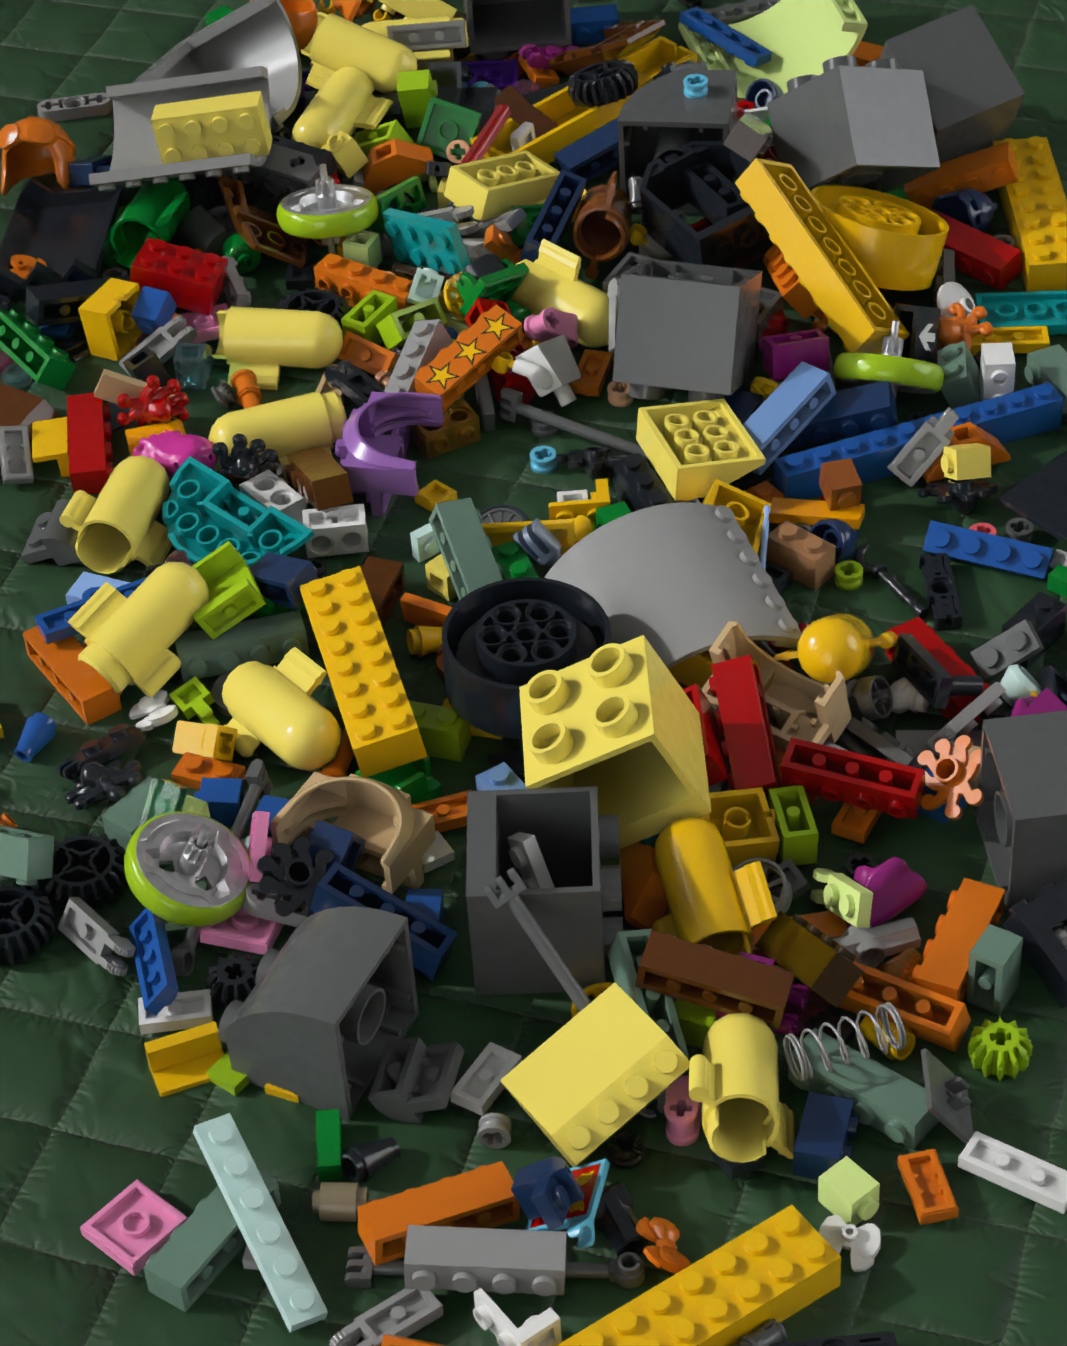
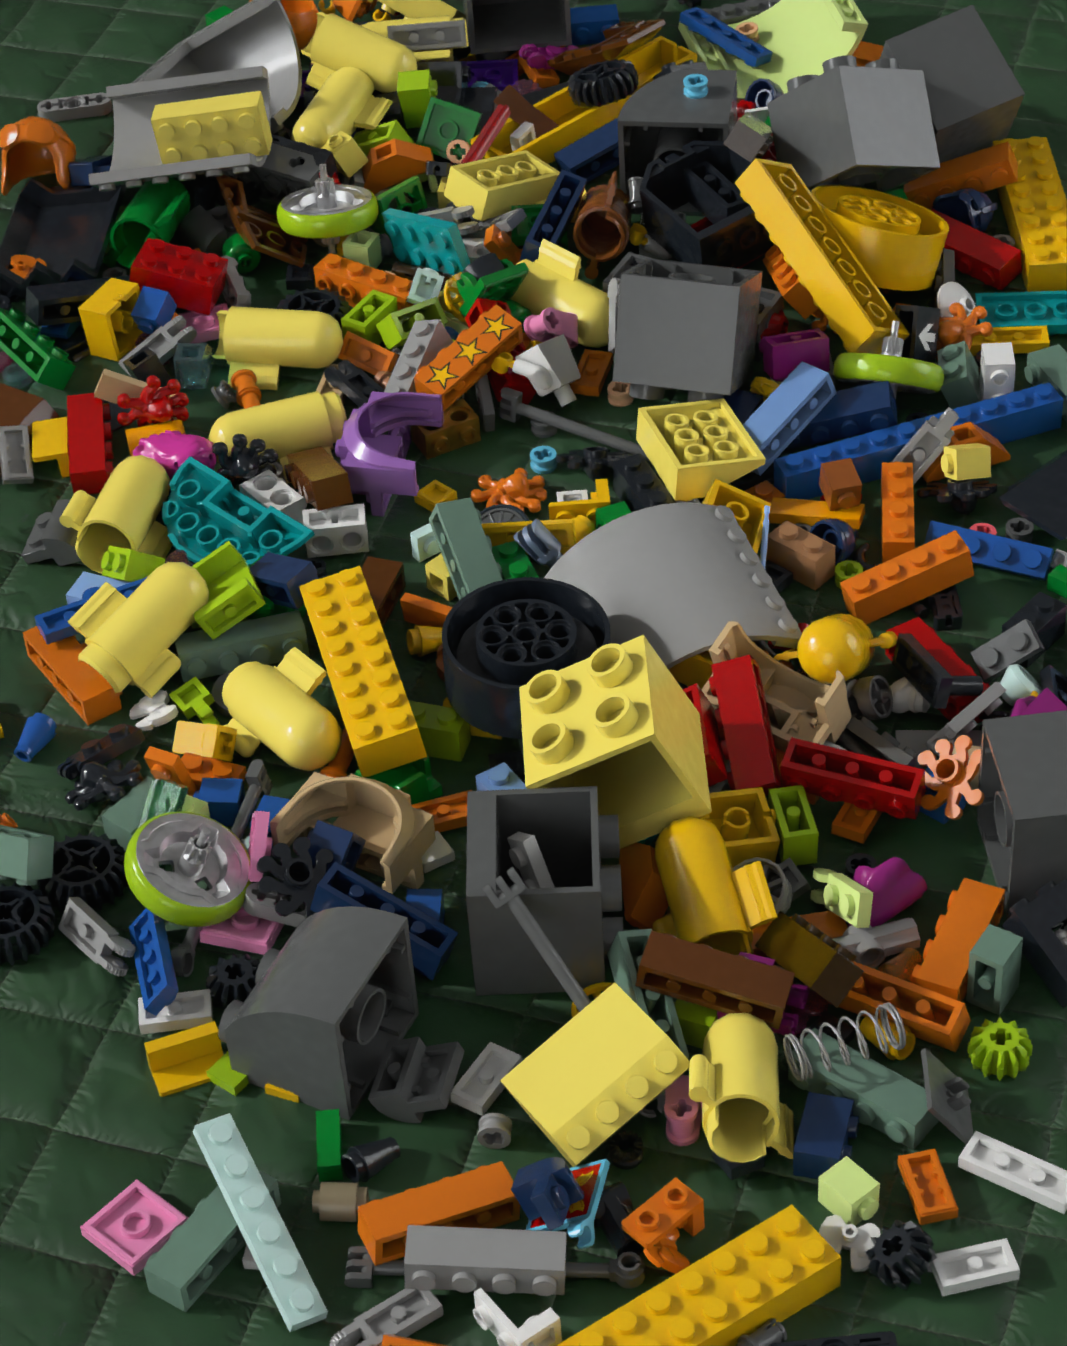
(128, 564): none -> lime brick
(169, 767): none -> orange plate
(512, 490): none -> orange animal
(667, 1209): none -> orange bracket
(749, 29): none -> light nougat bush
(897, 509): none -> orange brick
(901, 1254): none -> black gear
(908, 578): none -> orange brick
(975, 1267): none -> white plate

